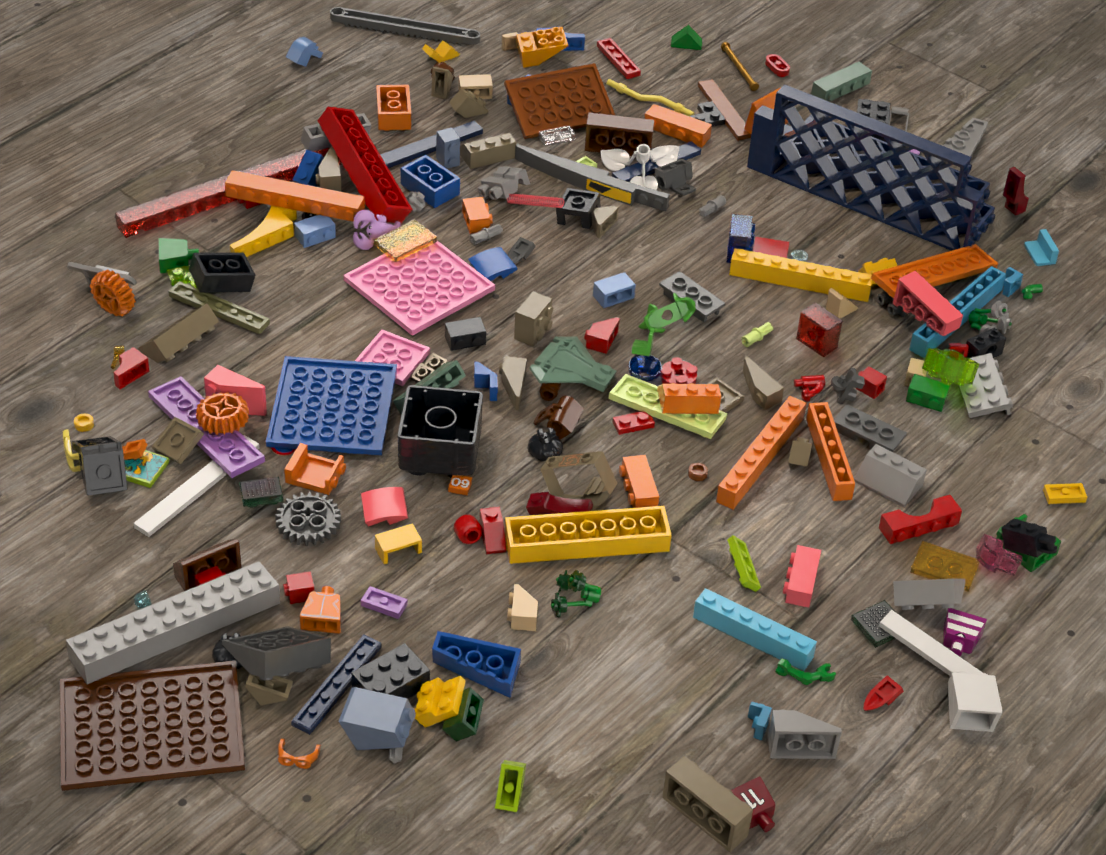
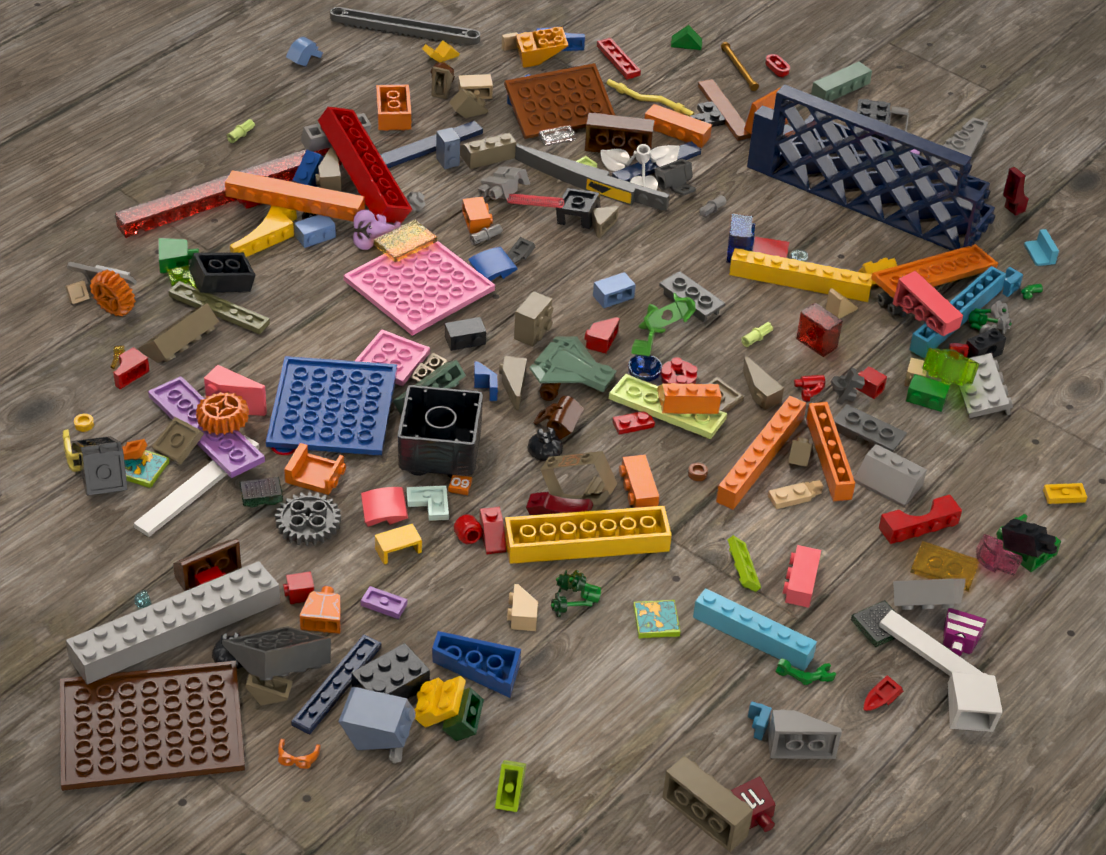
(77, 292): none -> tan tile
(240, 131): none -> yellowish green axle
(431, 180): blue brick -> none
(432, 496): none -> light aqua plate
(656, 619): none -> tile
(795, 494): none -> tan hinge

